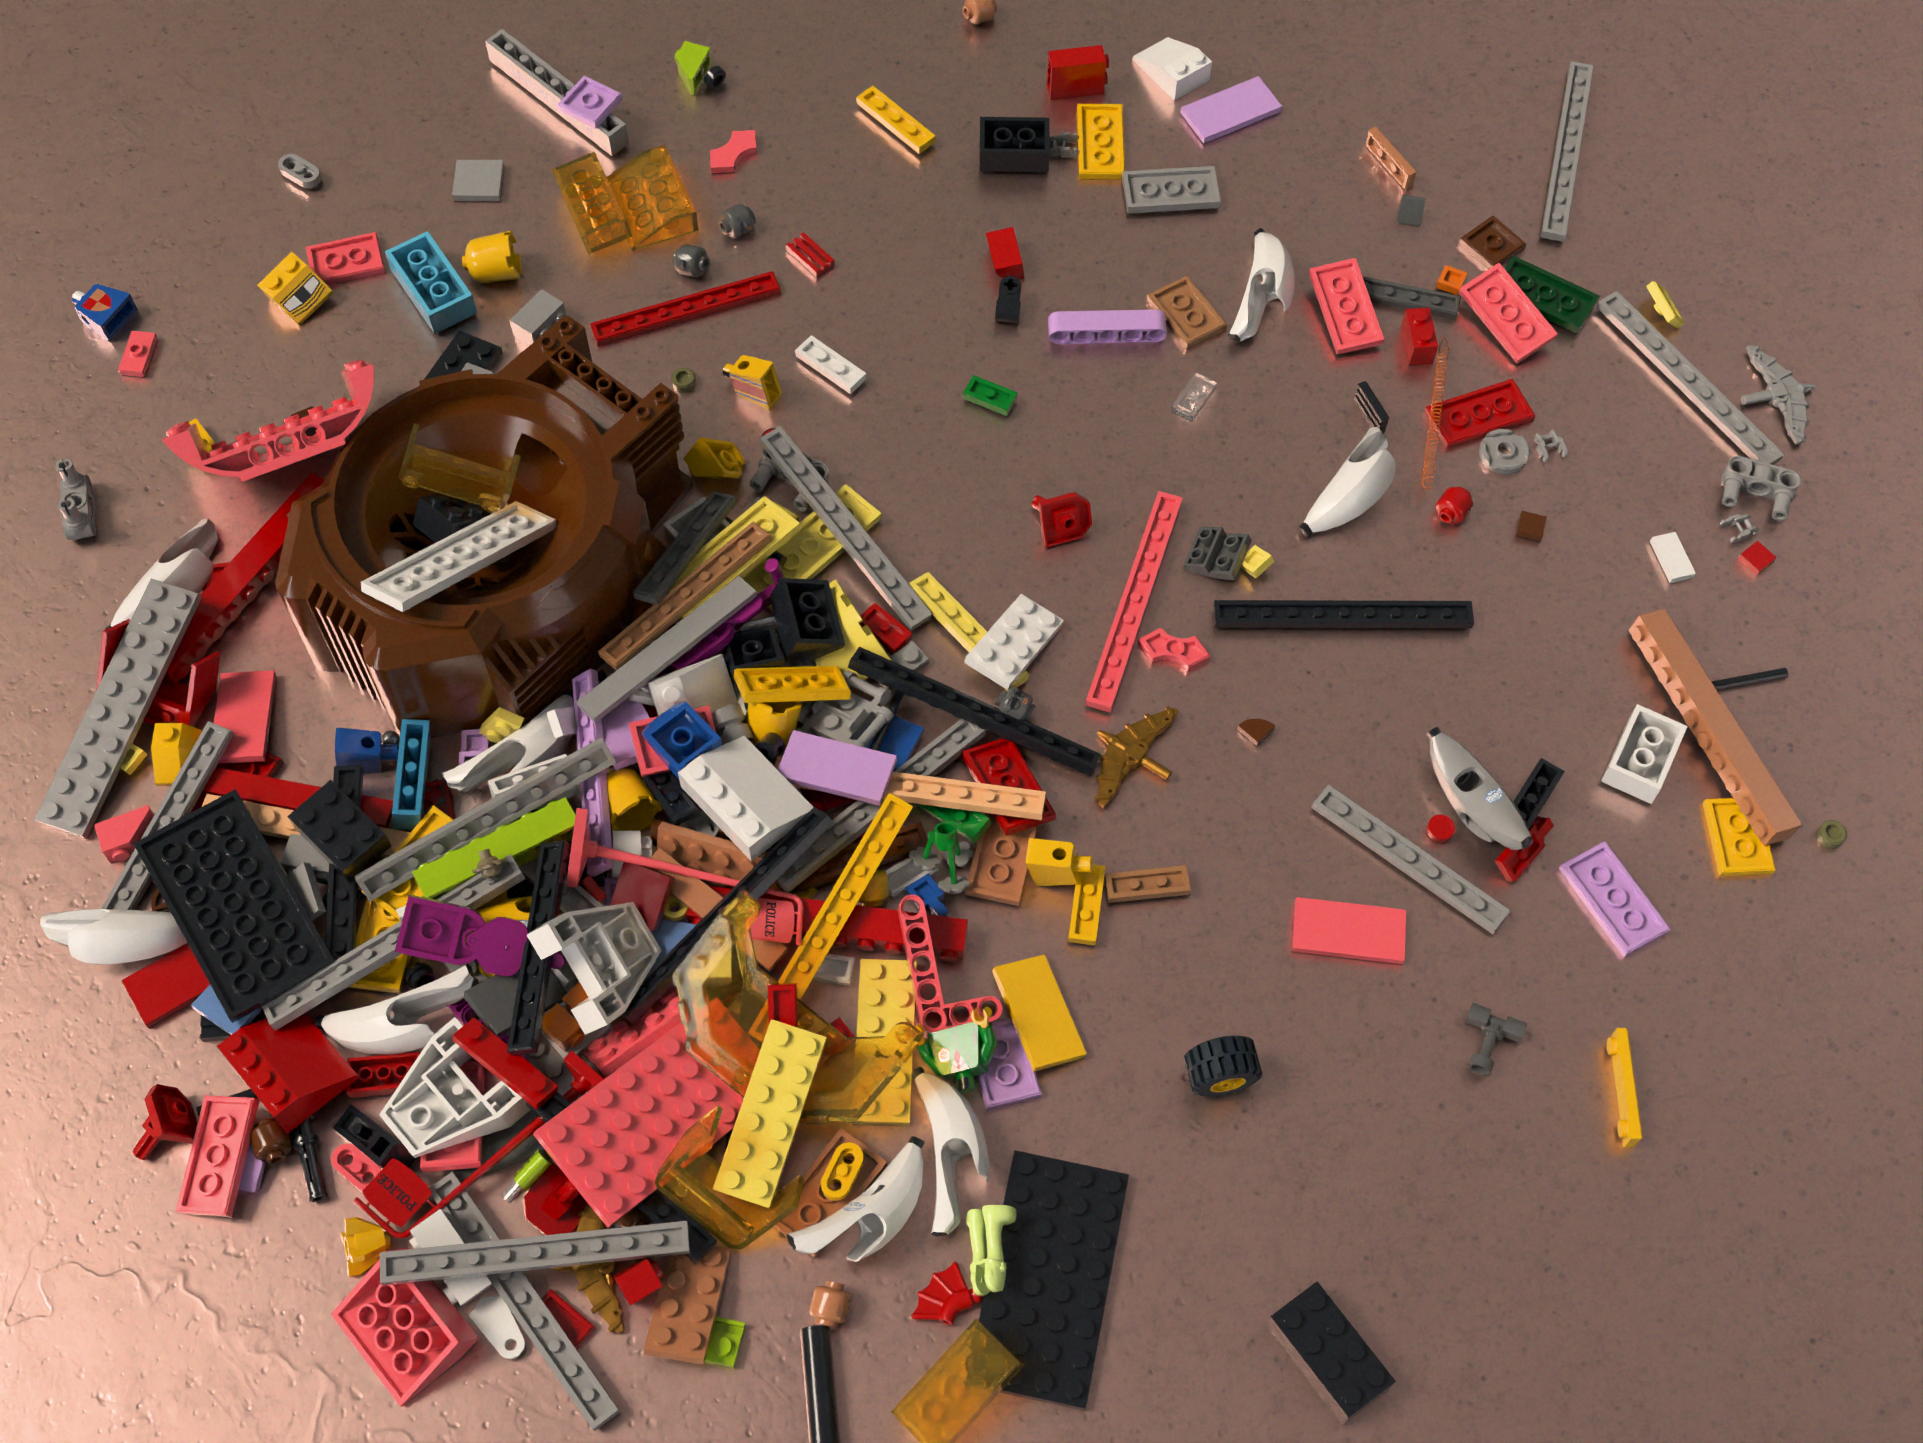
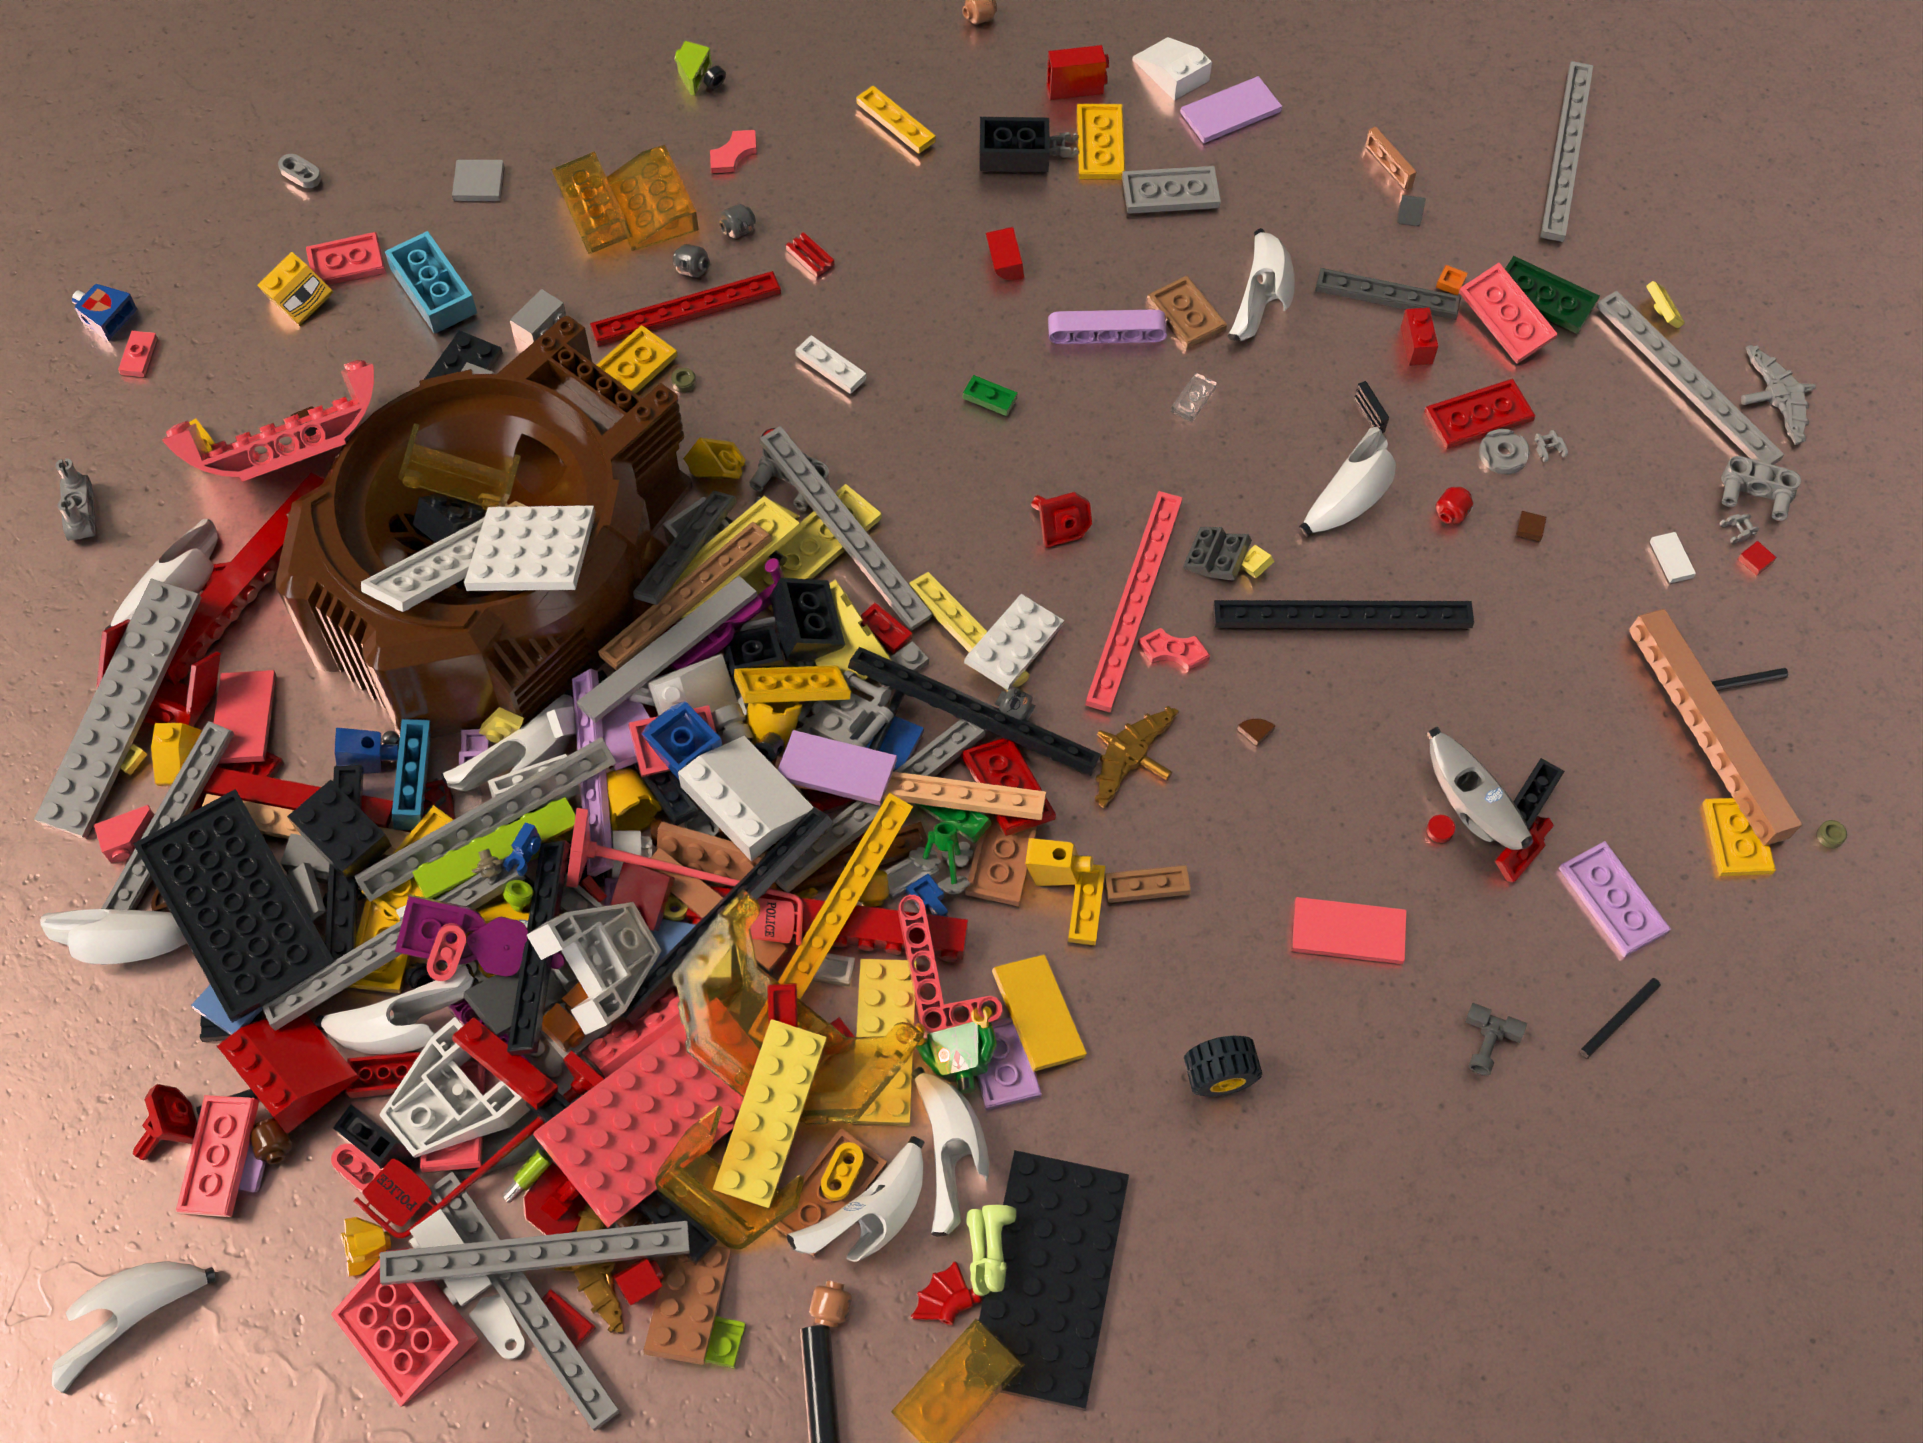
(130, 1297): none -> white piece
(166, 985): red tile -> none
(305, 1142): black pin -> none
(446, 951): none -> coral plate
(493, 258): yellow cylinder -> none
(518, 894): none -> lime tile
(524, 846): none -> blue plate
(530, 548): none -> white plate
(550, 88): light grey brick -> none
(589, 102): lavender tile -> none
(638, 359): none -> yellow plate
(754, 380): yellow torso -> none
(1008, 300): black piece -> none
(1330, 1353): black brick -> none
(1346, 306): coral plate -> none
(1411, 859): light grey plate -> none
(1434, 389): orange piece -> none
(1492, 243): reddish brown tile -> none
(1619, 1018): none -> black bar
(1629, 1124): yellow plate -> none
(1644, 754): white brick -> none

